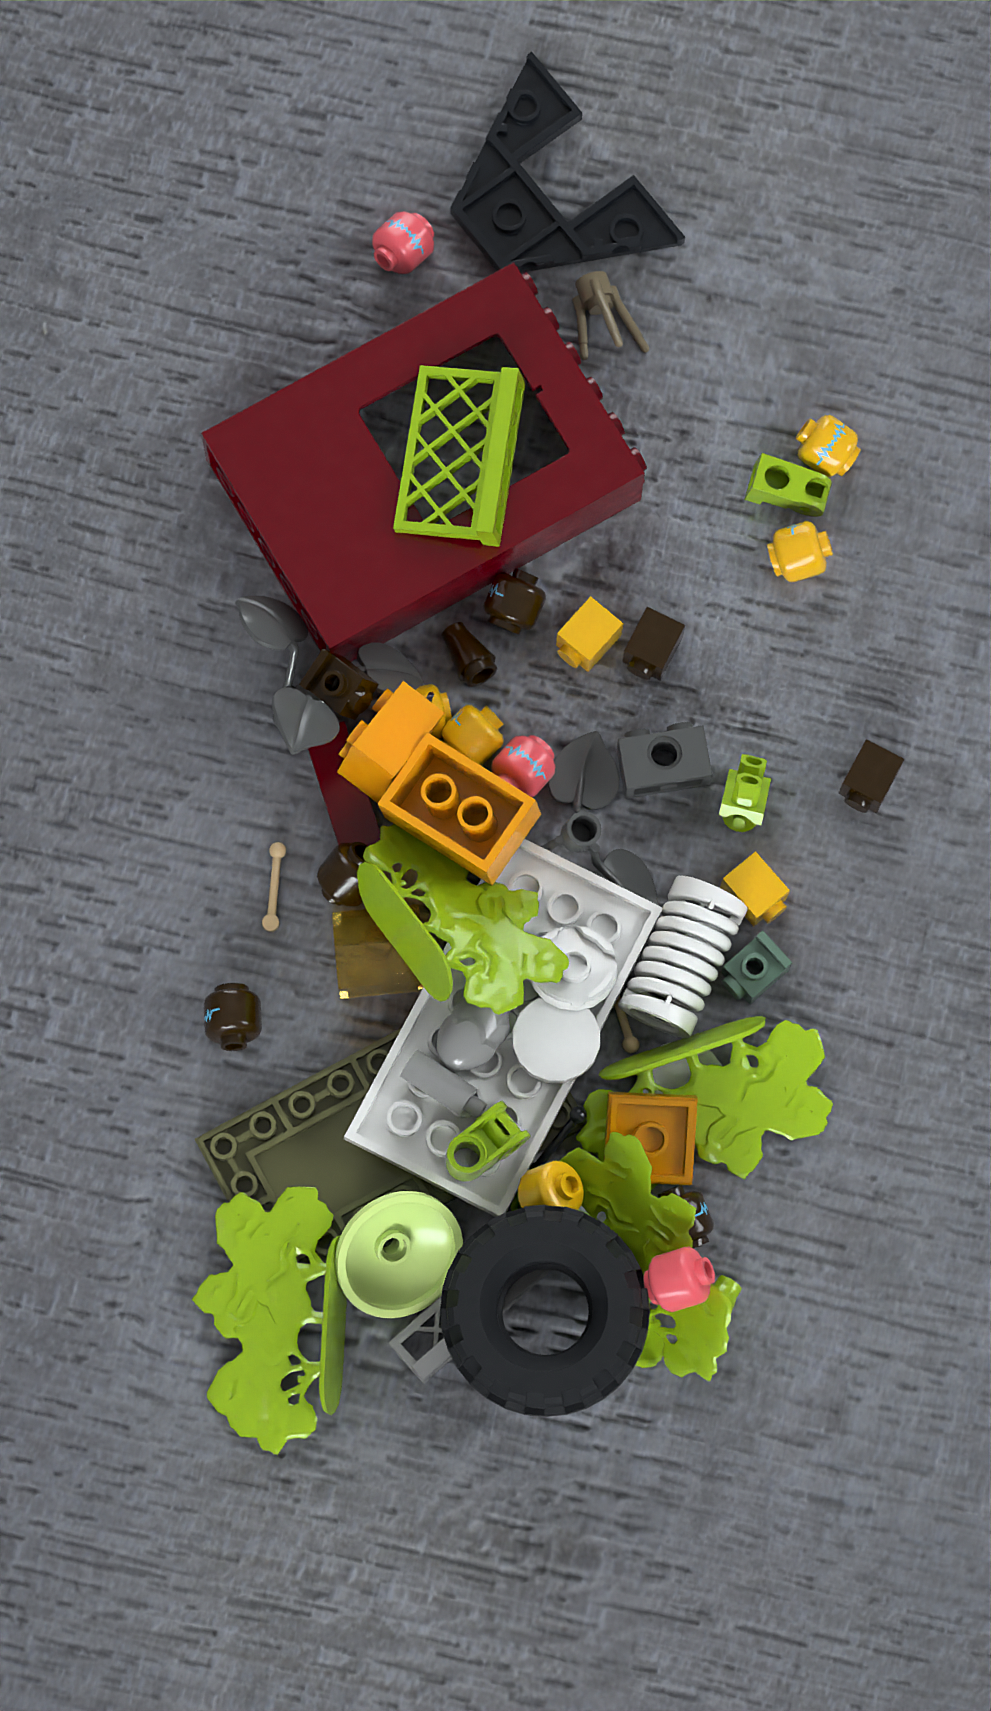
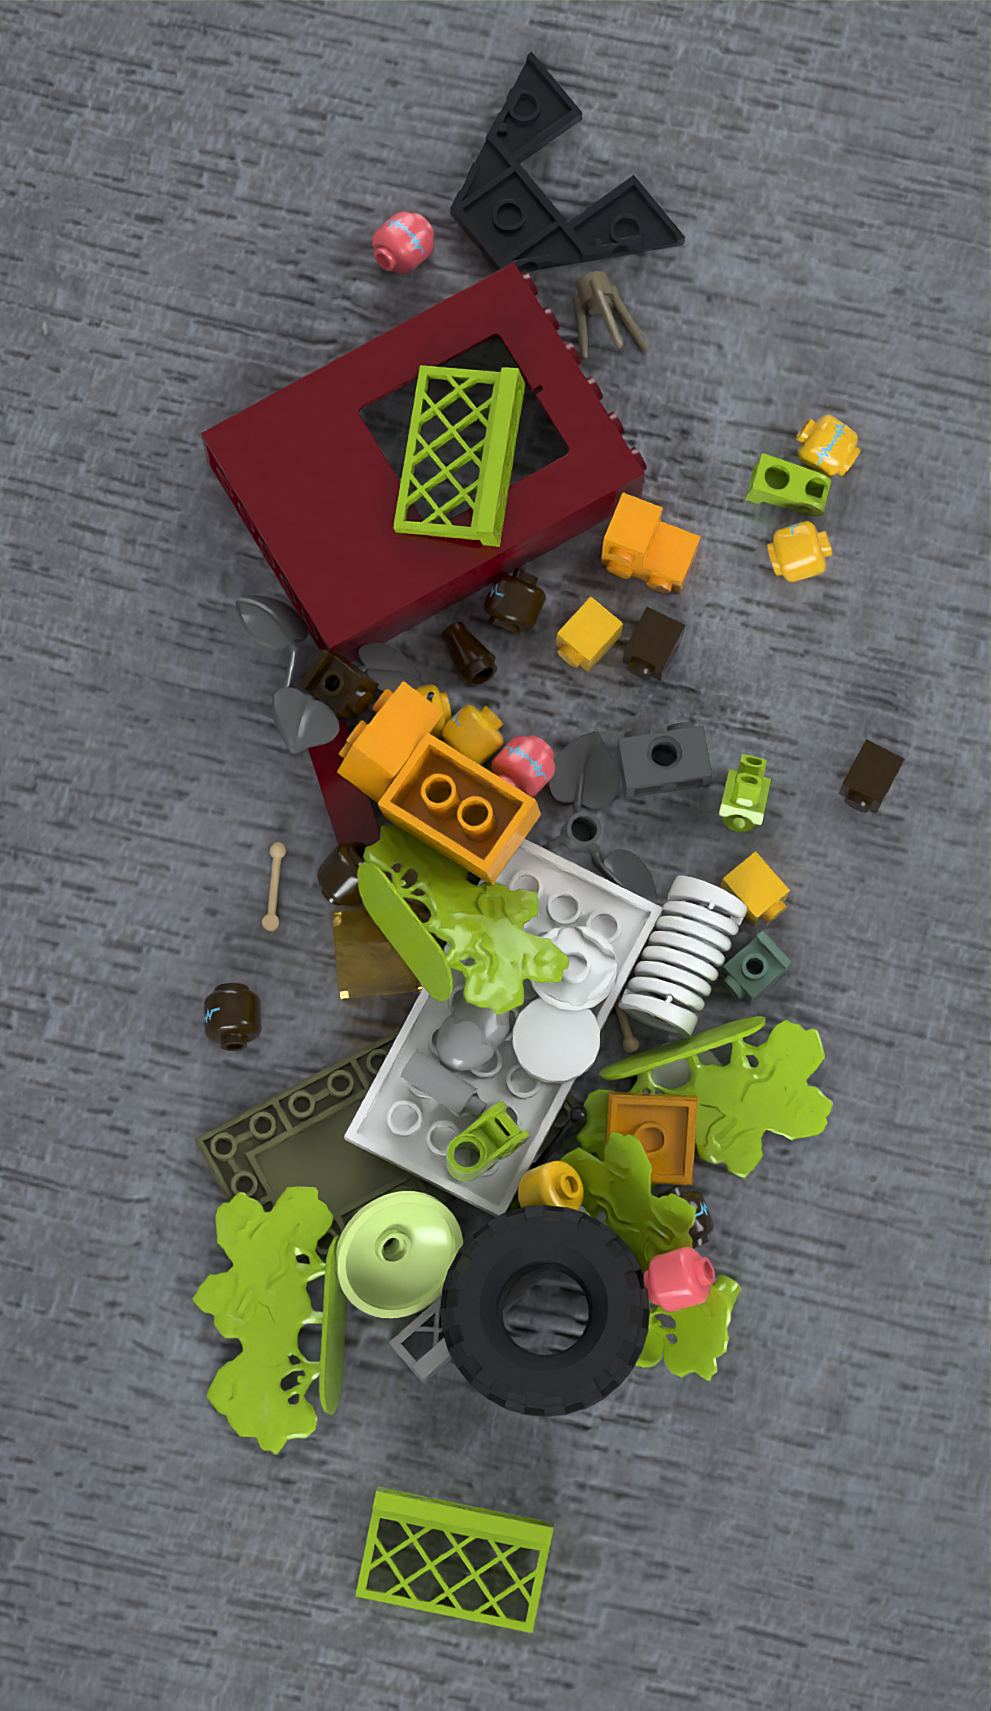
(462, 1520): none -> lime fence
(647, 547): none -> light orange brick

